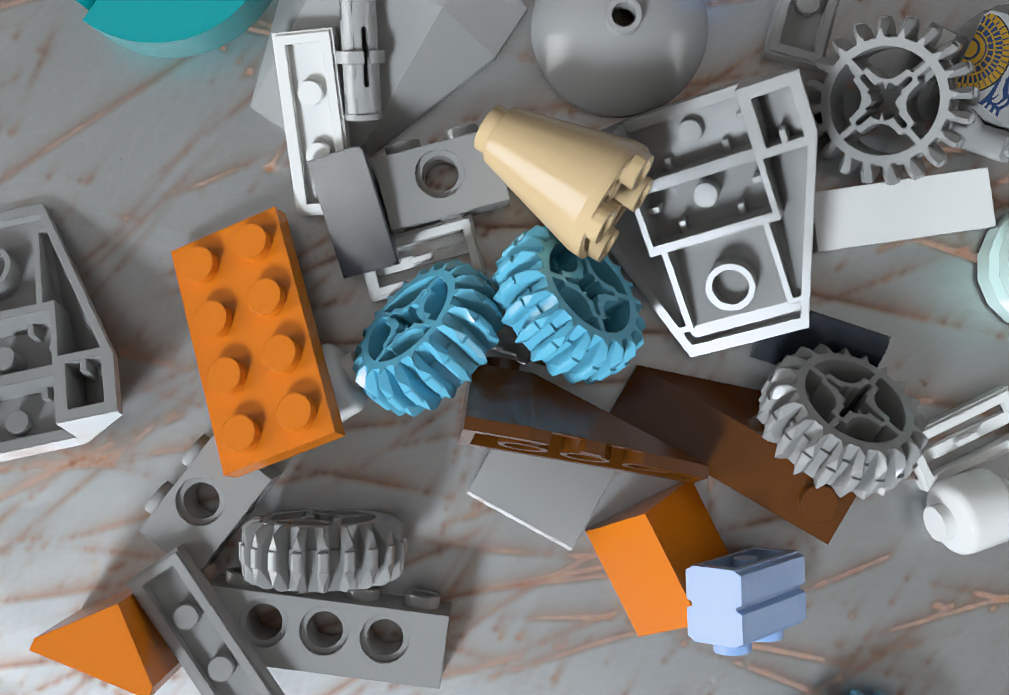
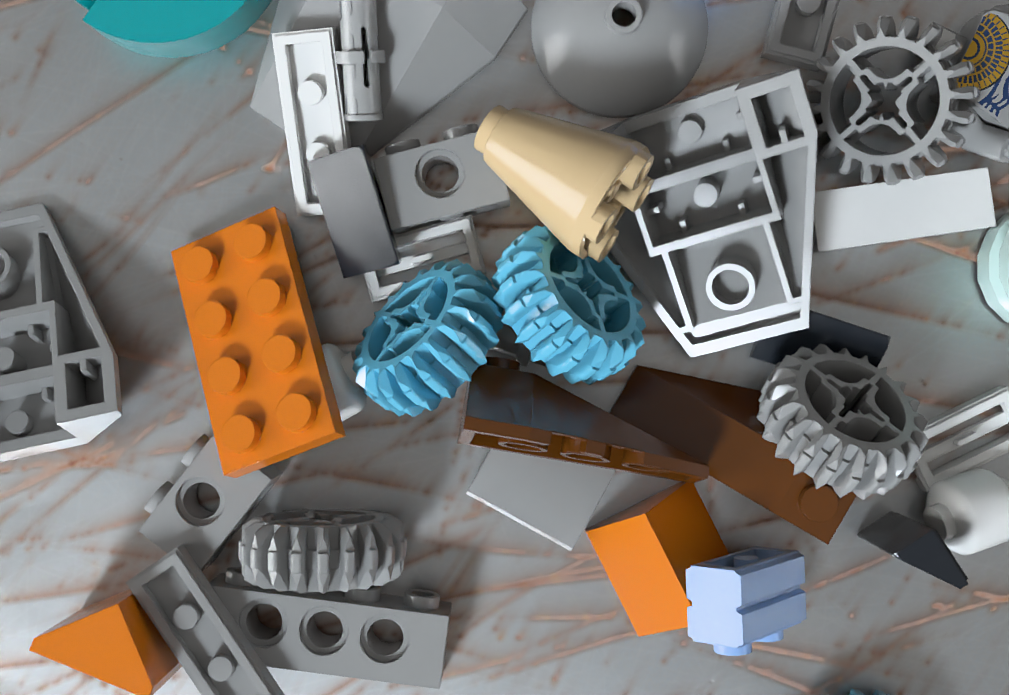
(915, 545): none -> black slope

